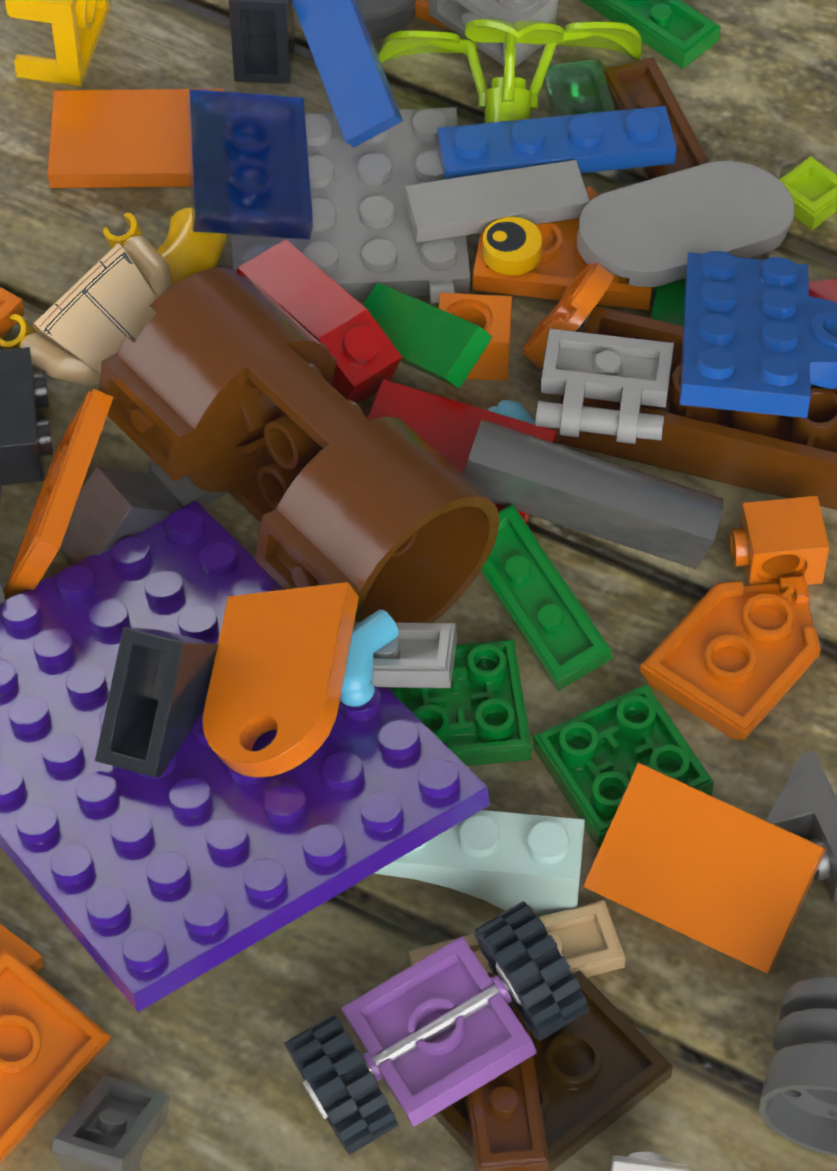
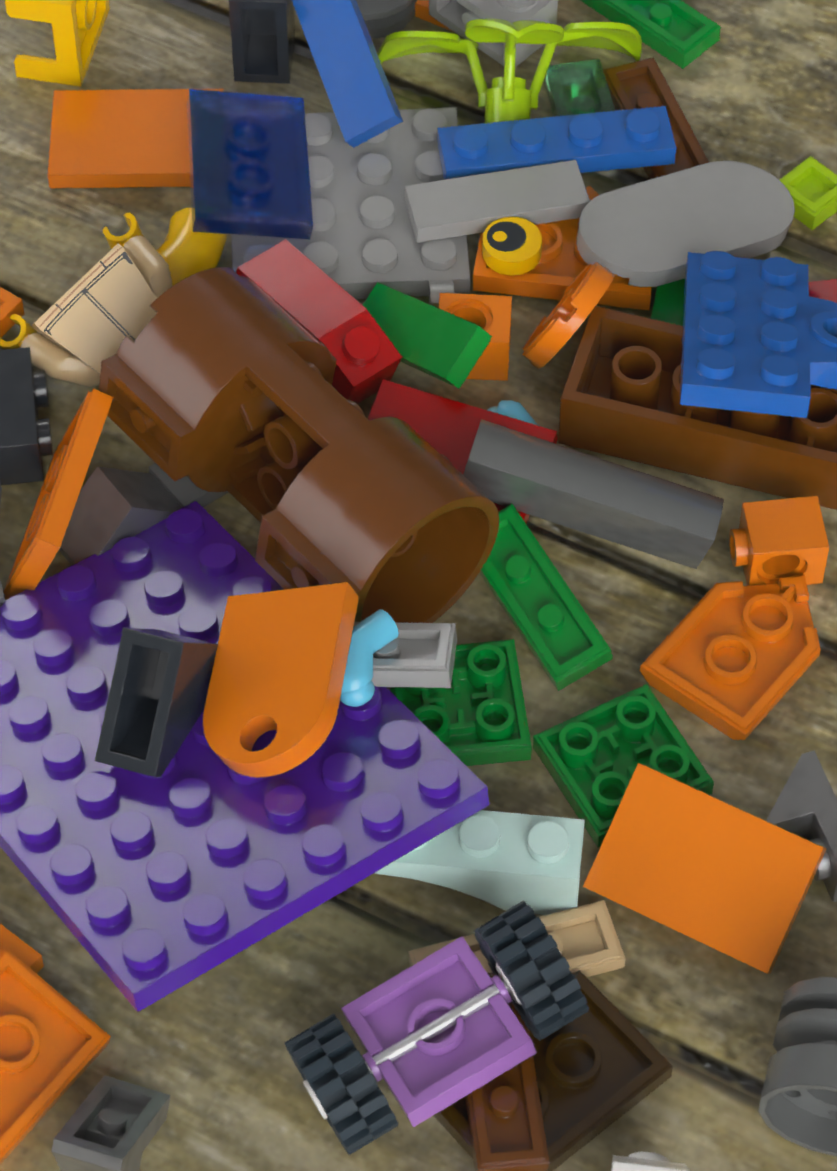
(607, 370): light grey plate -> none

